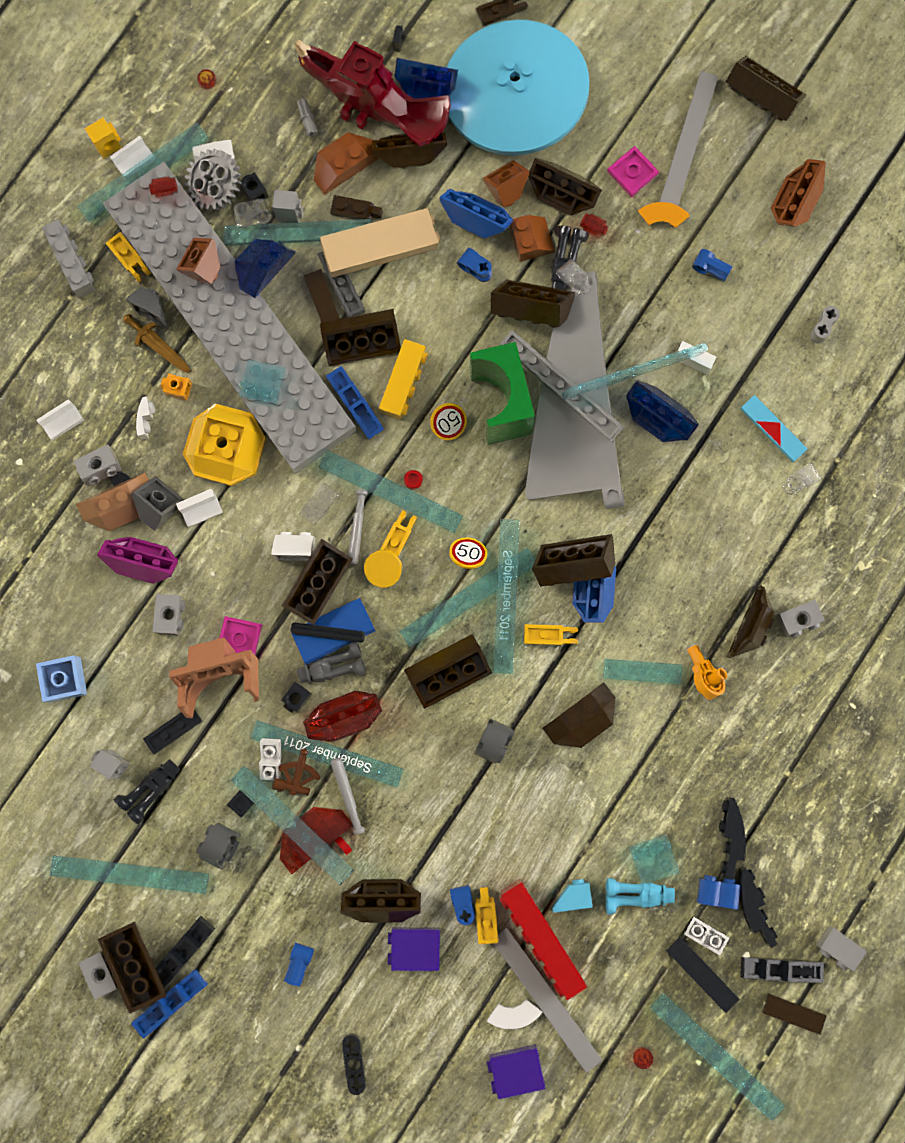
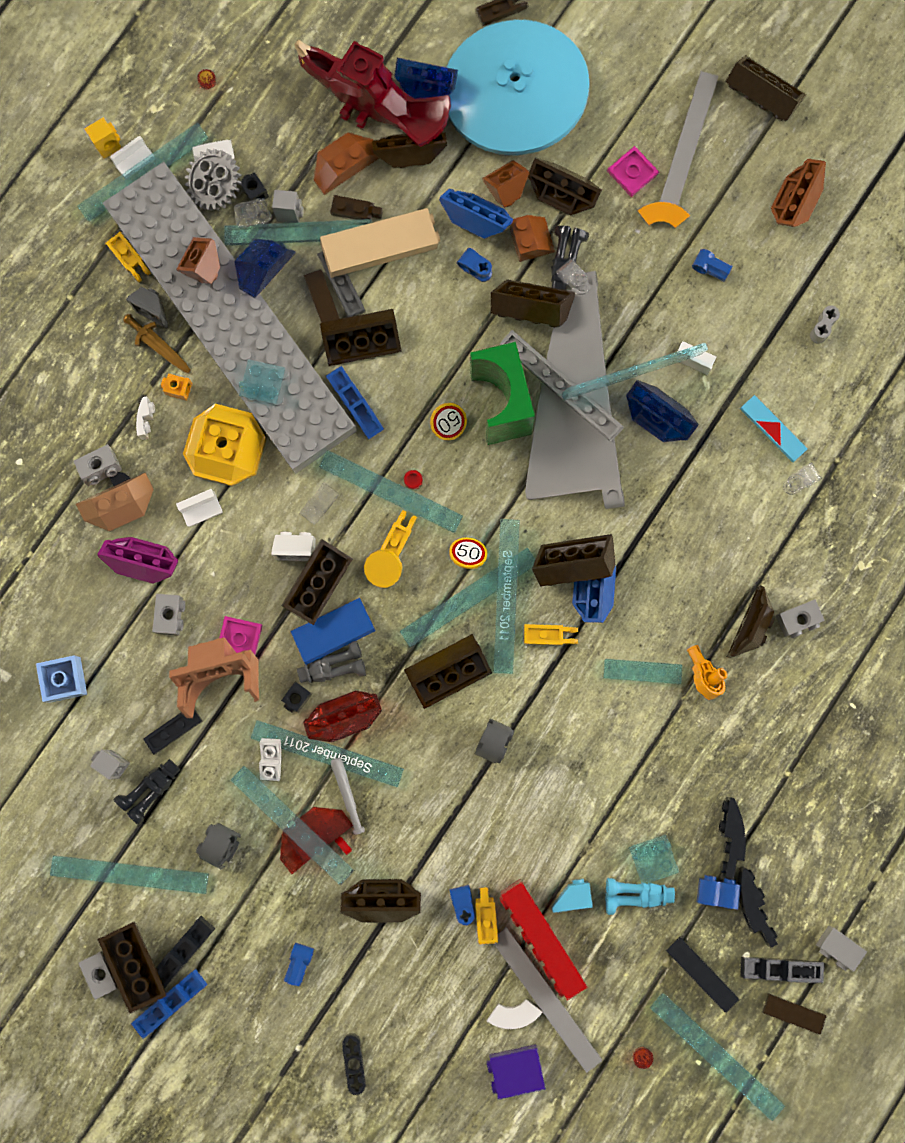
(60, 419): white panel -> none
(70, 262): light grey brick -> none
(155, 502): dark grey slope -> none
(163, 186): clear red brick -> none
(240, 804): black tile -> none
(295, 786): reddish brown piece -> none
(307, 117): light grey axle -> none
(327, 632): black axle -> none
(355, 539): light grey piece -> none
(398, 38): black tile -> none
(402, 379): yellow brick -> none
(414, 949): dark purple brick -> none
(583, 719): dark brown wedge -> none
(594, 225): clear red brick -> none
(706, 936): white slope -> none

